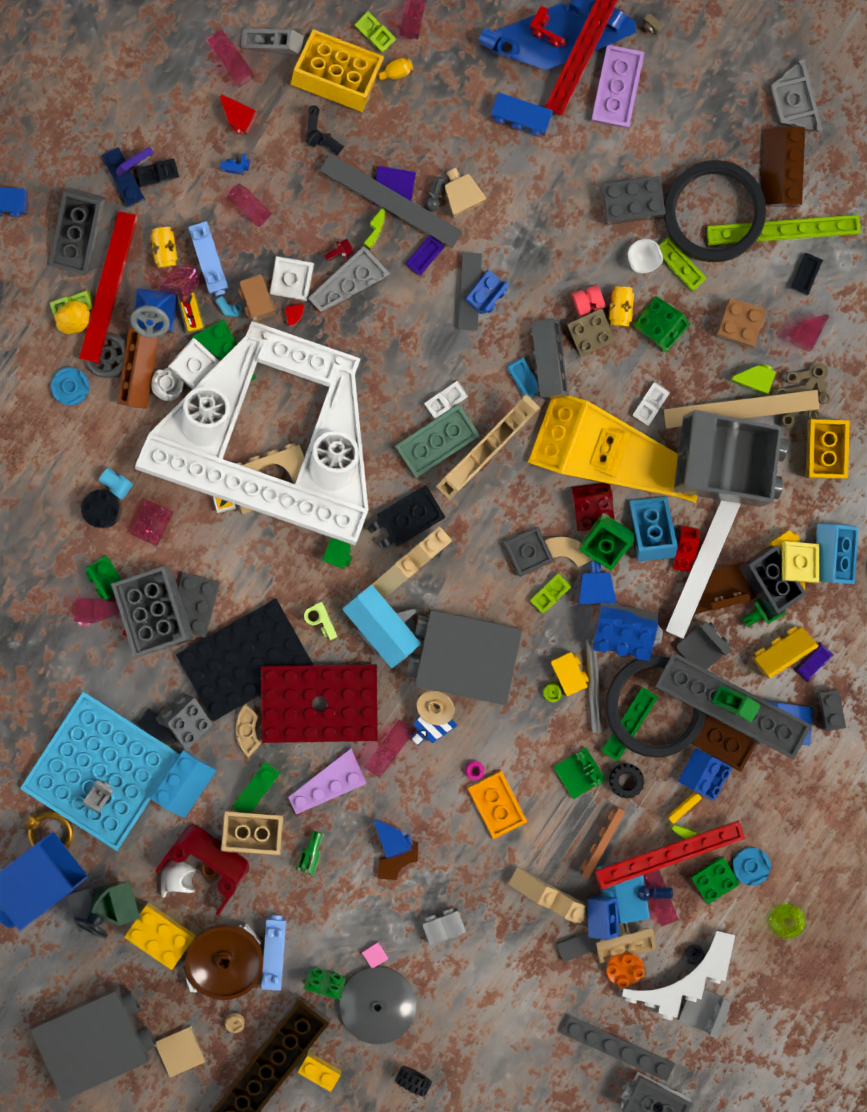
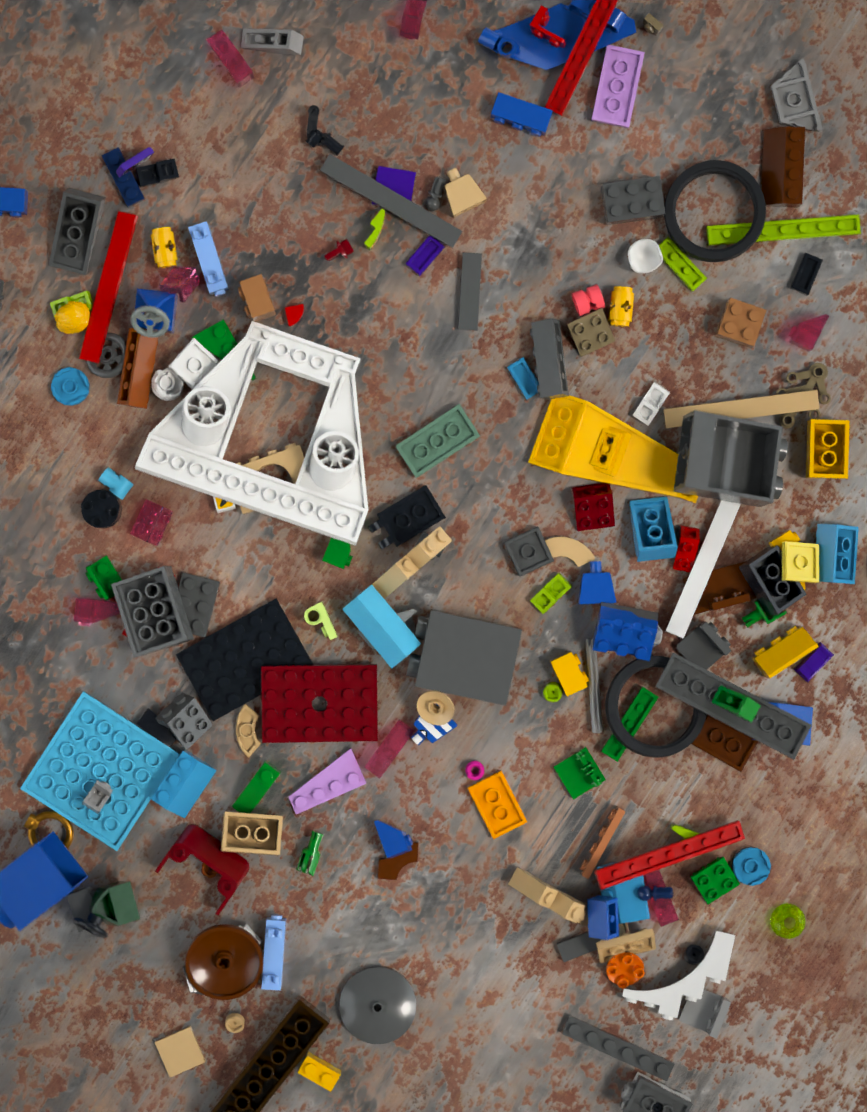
(93, 1041): dark grey brick -> none
(160, 936): yellow brick -> none
(177, 878): white piece -> none
(192, 313): slope -> none
(227, 309): medium azure arm -> none
(232, 166): blue bracket -> none
(238, 115): red slope -> none
(249, 204): clear pink bracket -> none
(291, 278): white tile -> none
(324, 983): green hinge -> none
(337, 70): yellow slope -> none
(349, 280): light grey wing -> none
(374, 31): lime slope -> none
(375, 955): bright pink tile -> none
(397, 69): yellow plant -> none
(413, 1081): black tyre -> none
(443, 926): light grey brick -> none
(446, 400): white slope -> none
(486, 292): blue bracket -> none
(488, 447): tan arch -> none
(607, 541): green brick -> none
(635, 789): black tyre -> none
(662, 323): green bracket -> none
(682, 808): yellow tile -> none
(705, 774): blue slope -> none
(757, 378): lime slope -> none
(831, 710): dark grey brick -> none

